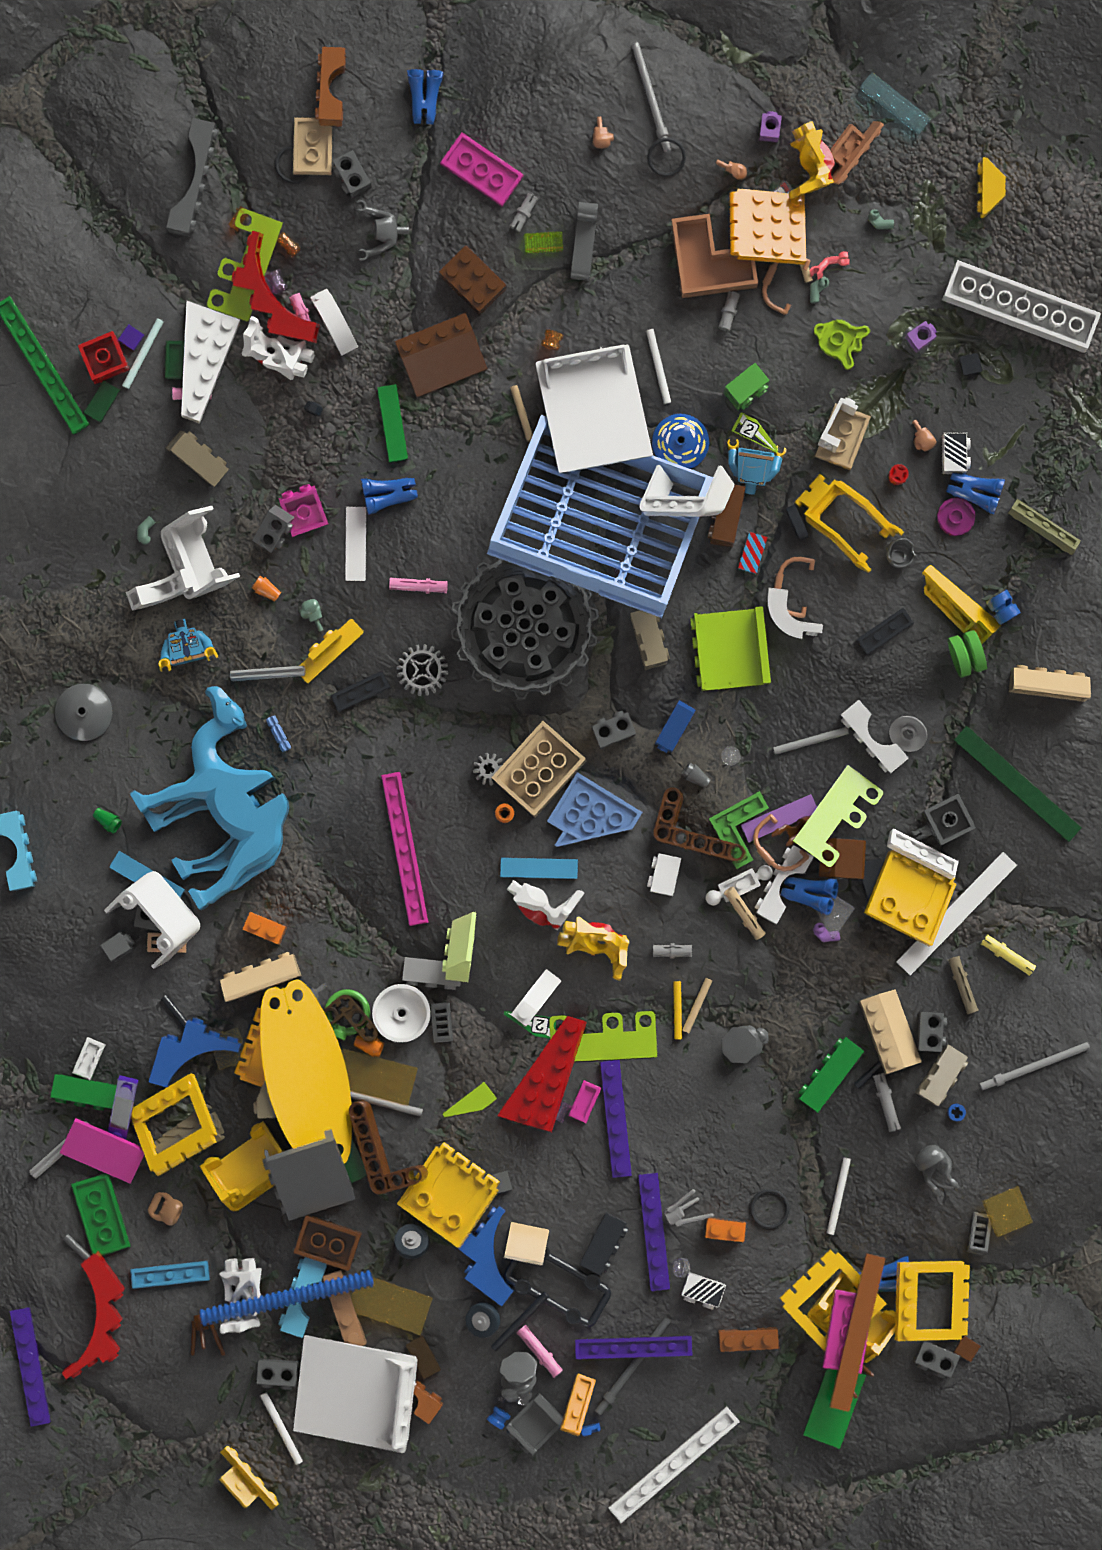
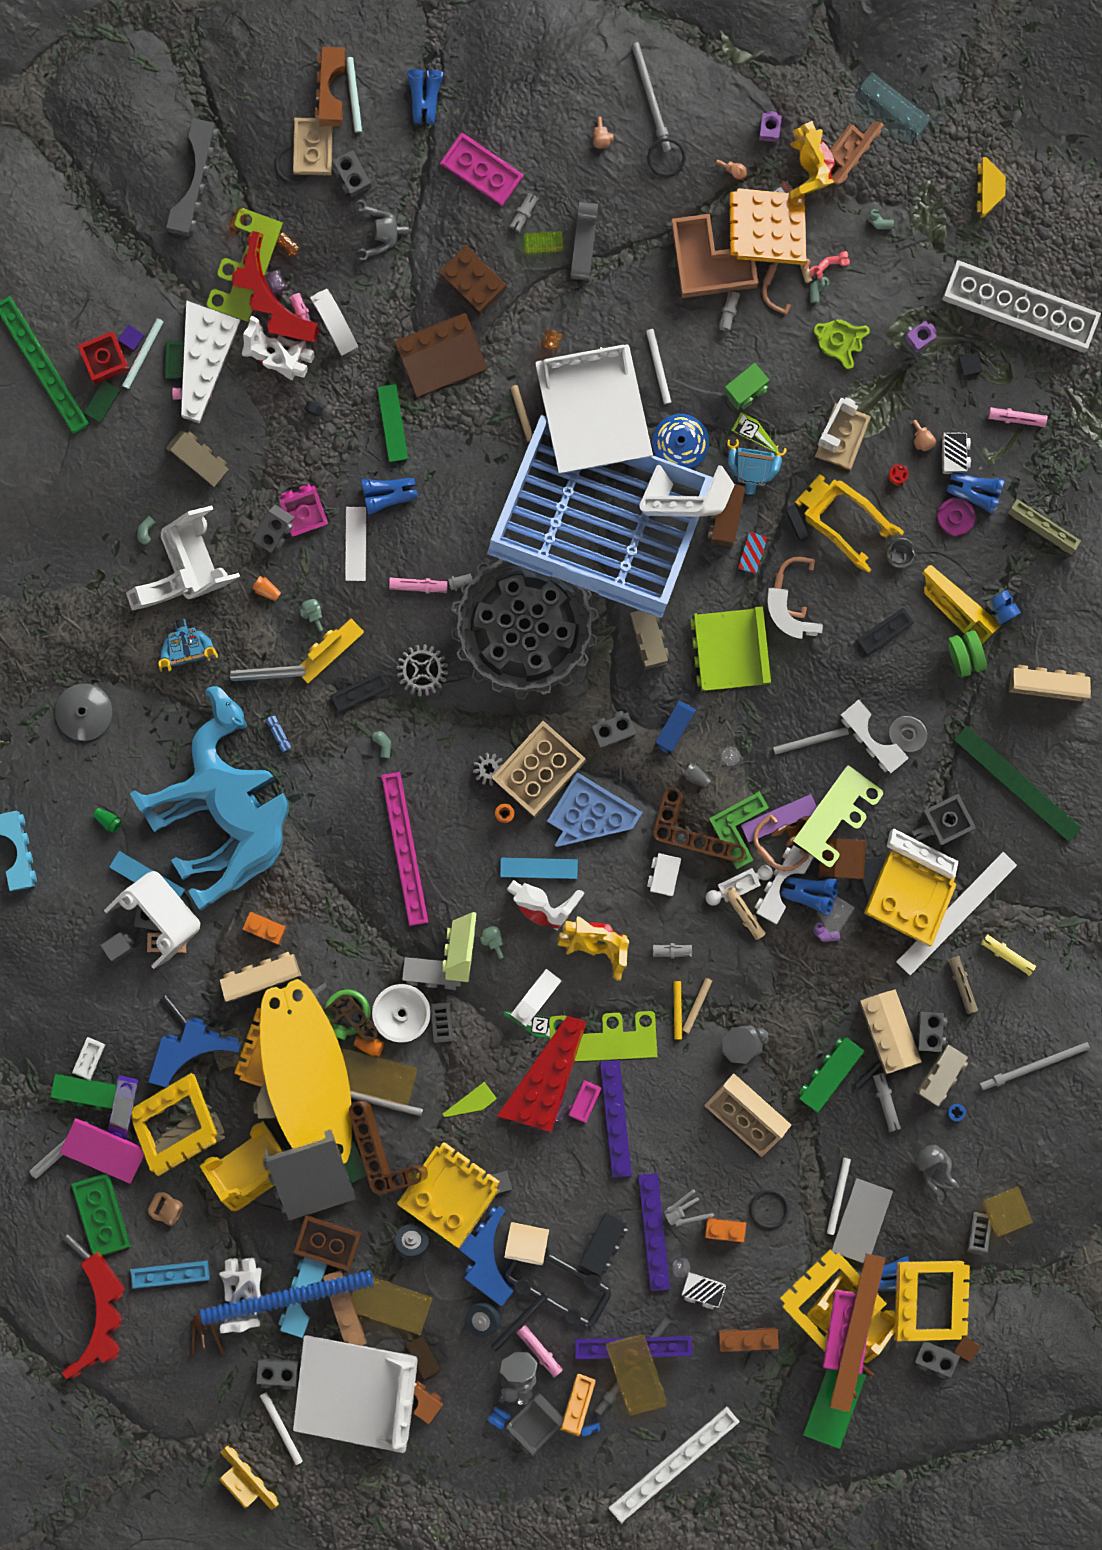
(30, 1366): dark purple plate -> none
(353, 95): none -> light aqua bar
(385, 743): none -> sand green arm
(458, 582): none -> light grey pin
(492, 937): none -> sand green piece
(636, 1374): none -> clear yellow tile
(748, 1115): none -> tan slope
(861, 1220): none -> light grey tile
(1017, 417): none -> bright pink pin

